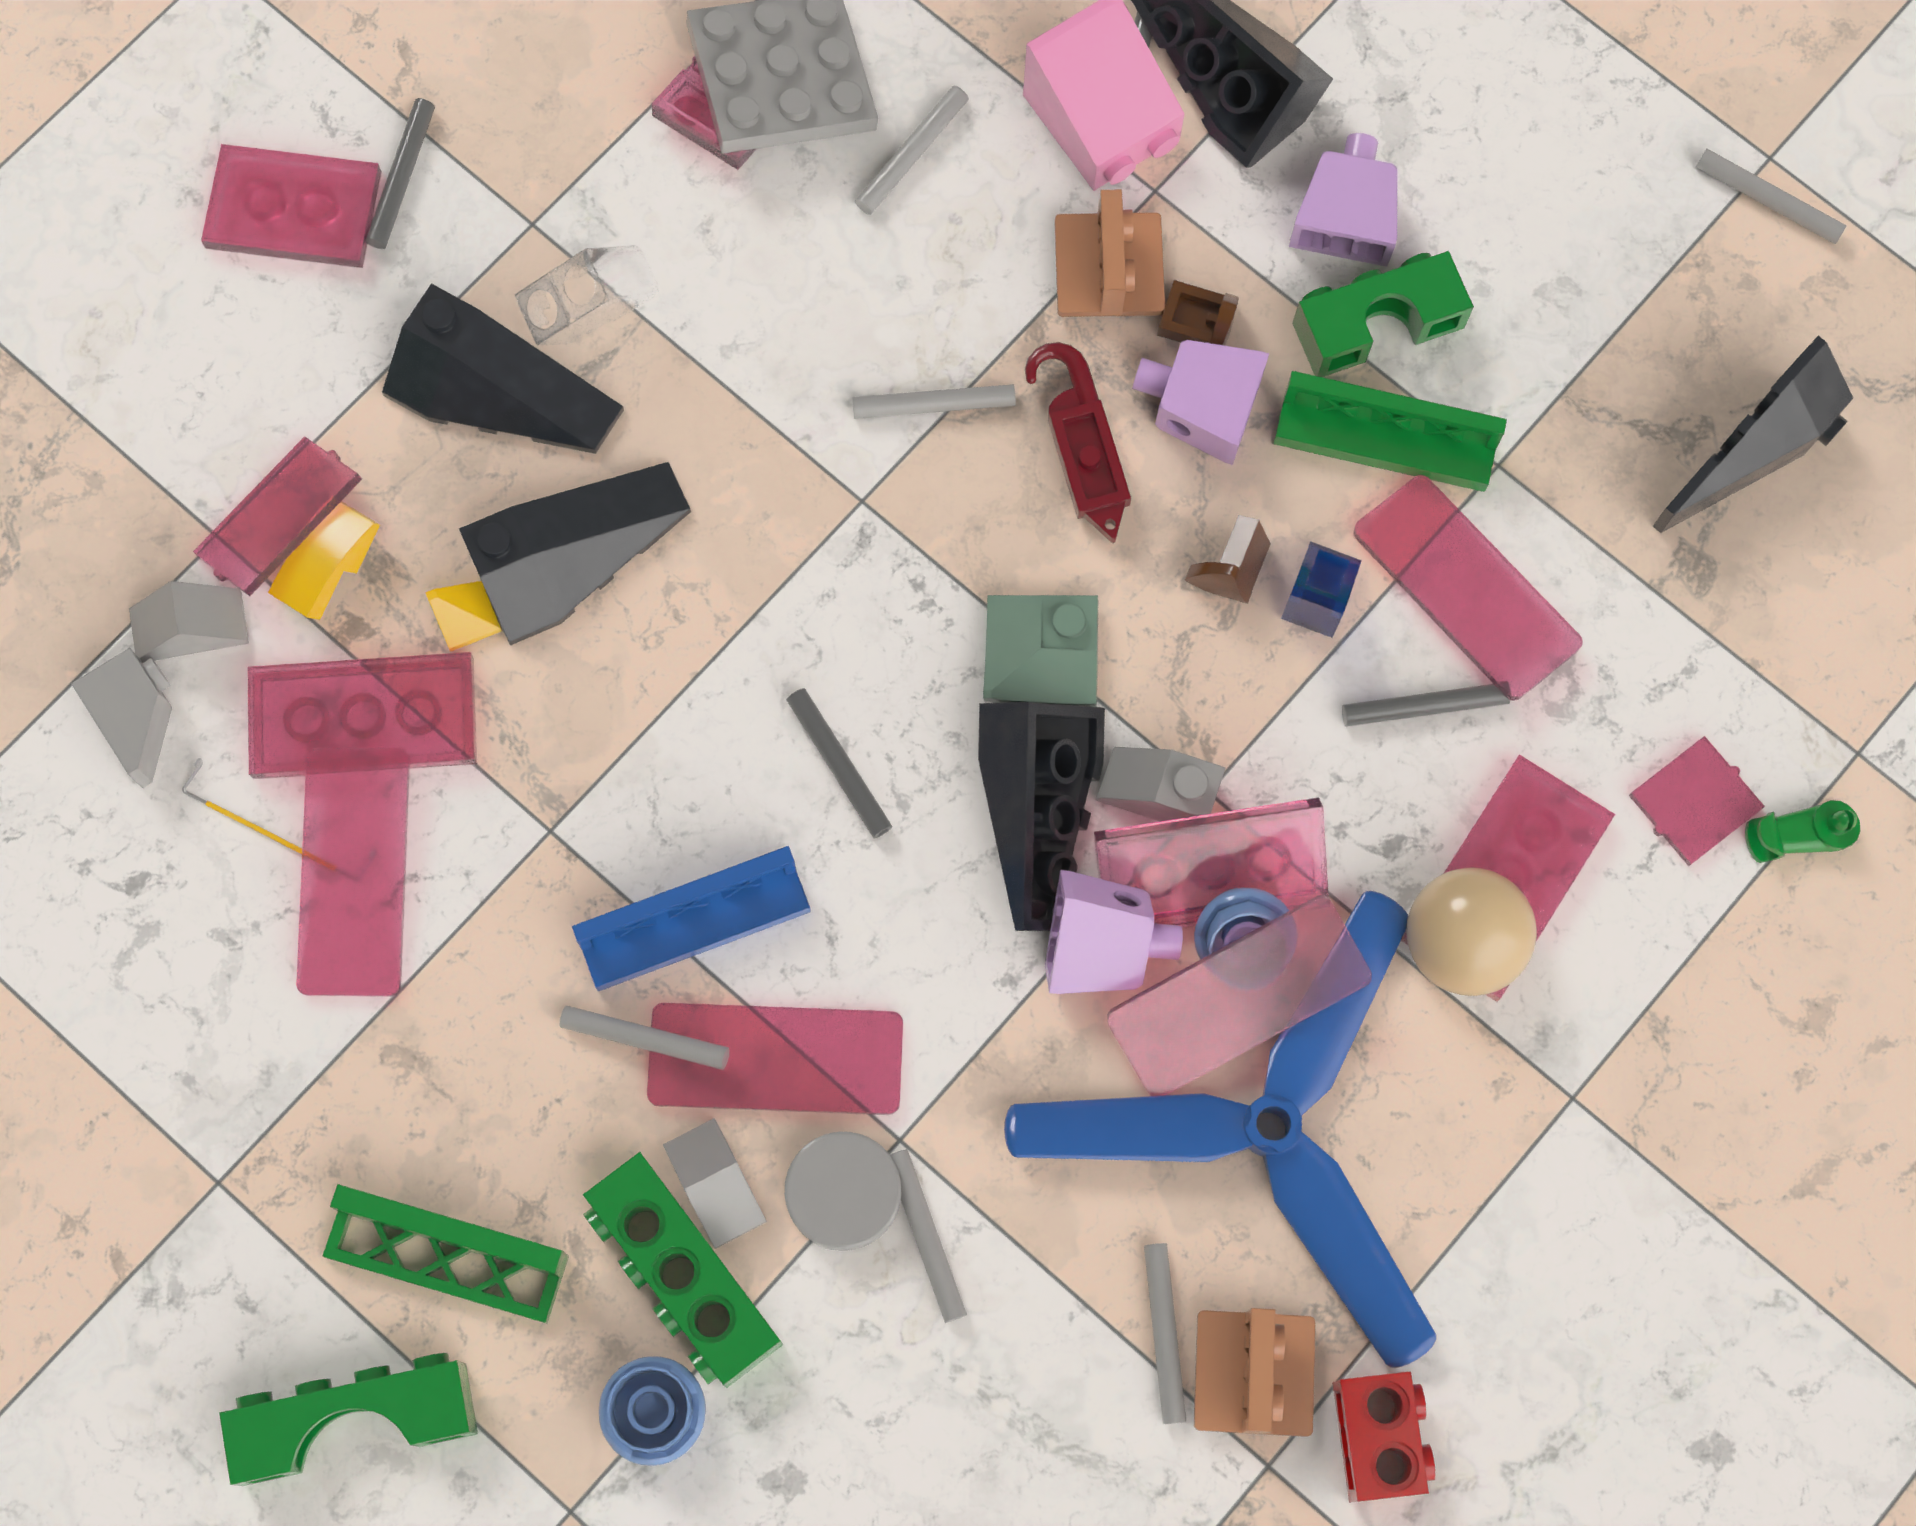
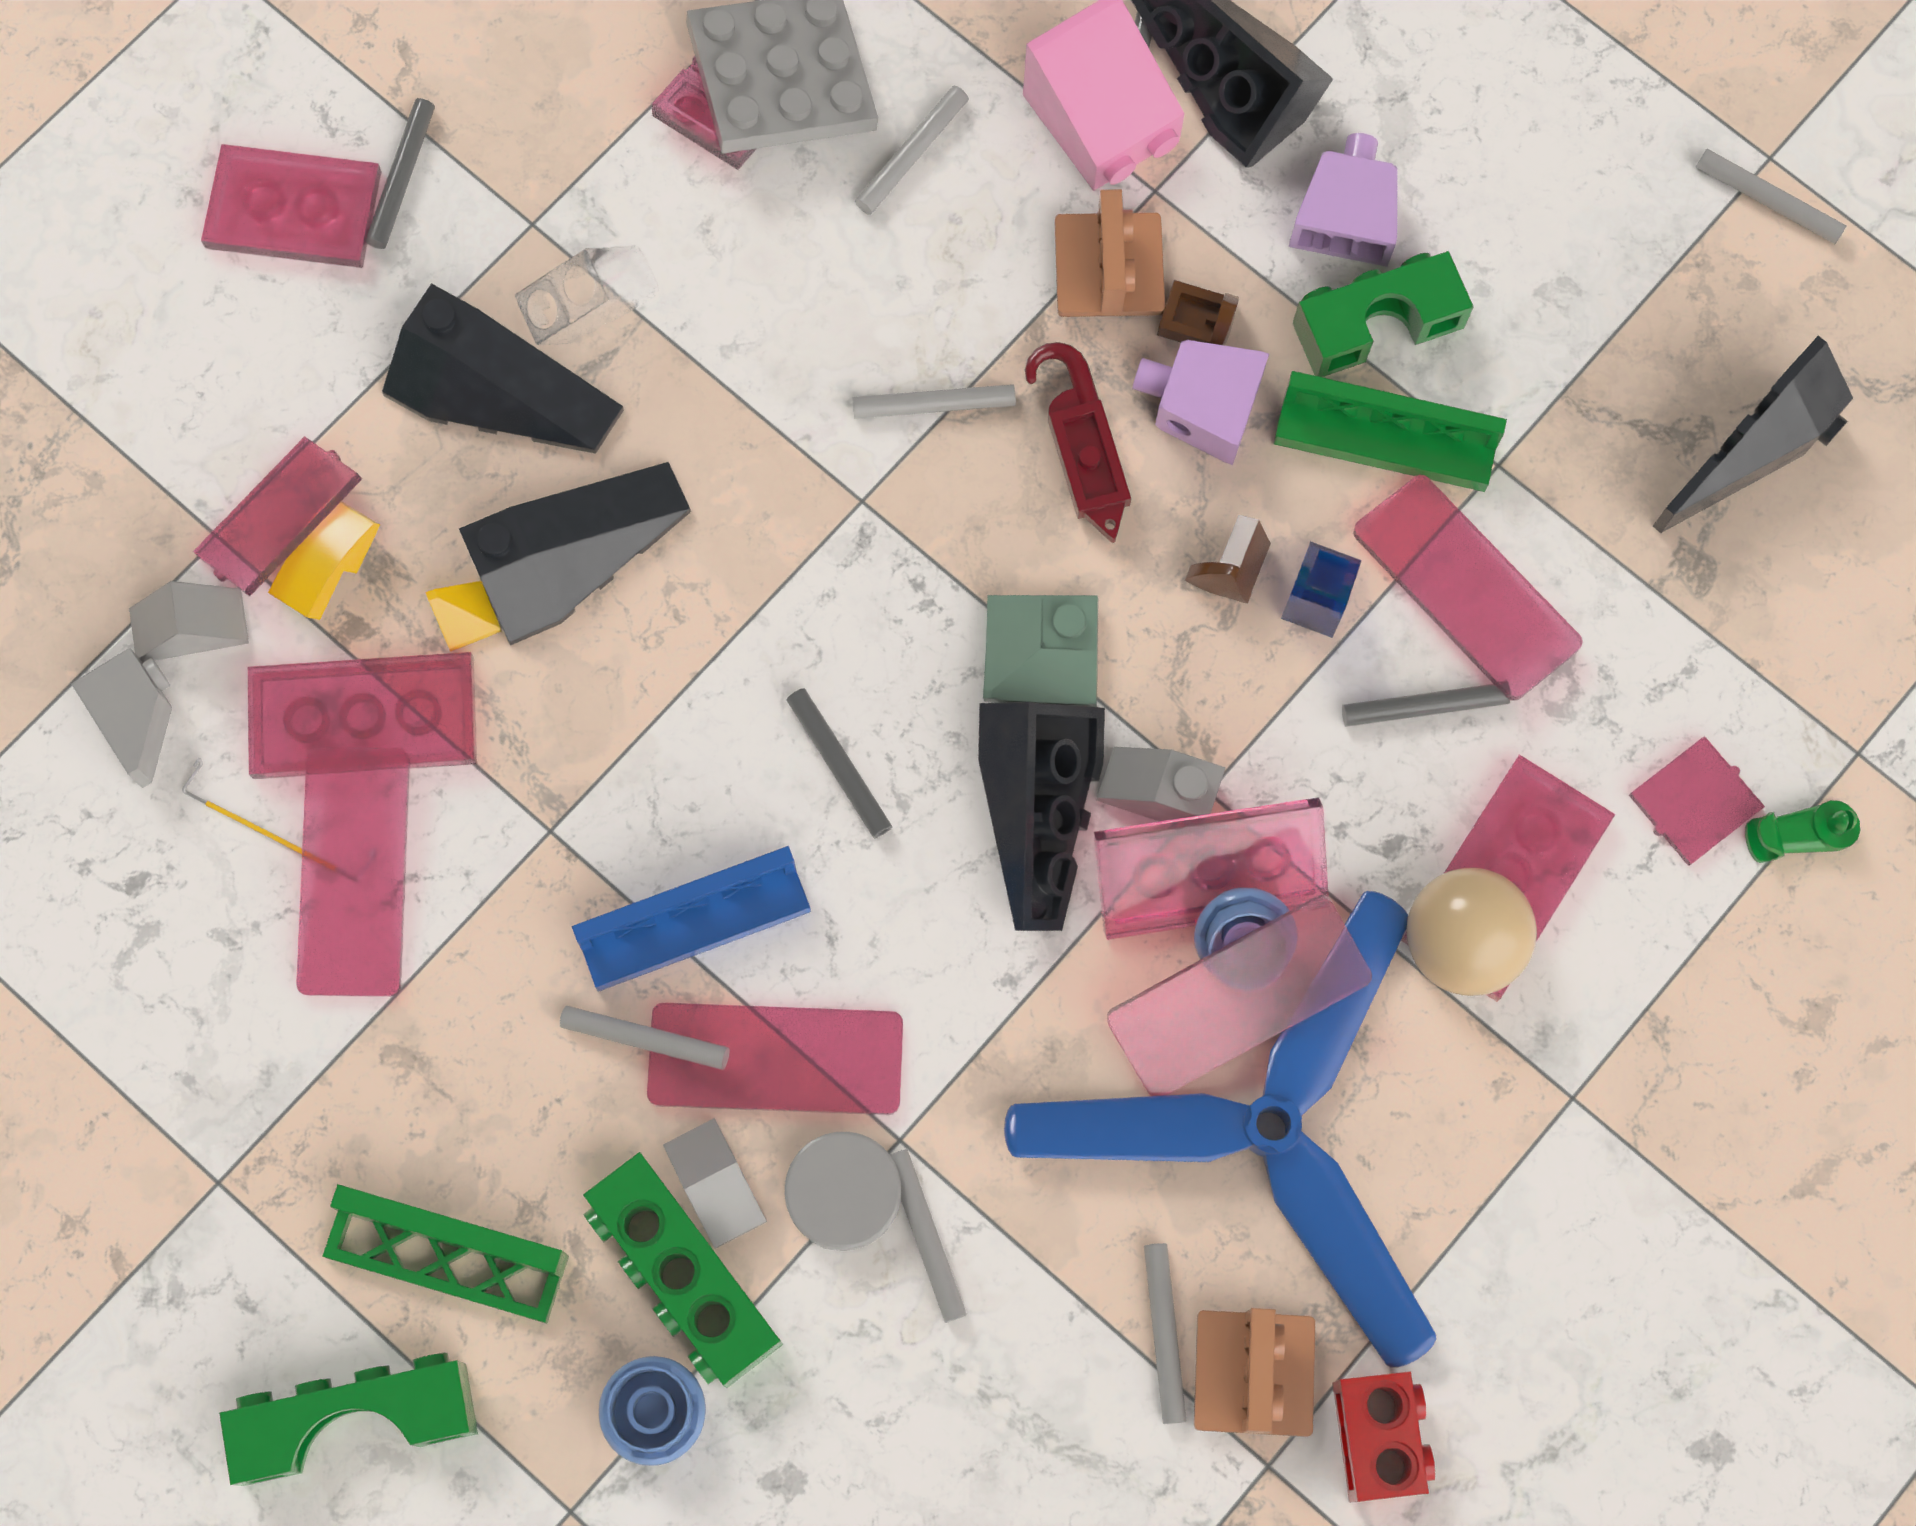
(1104, 936): lavender torso -> none

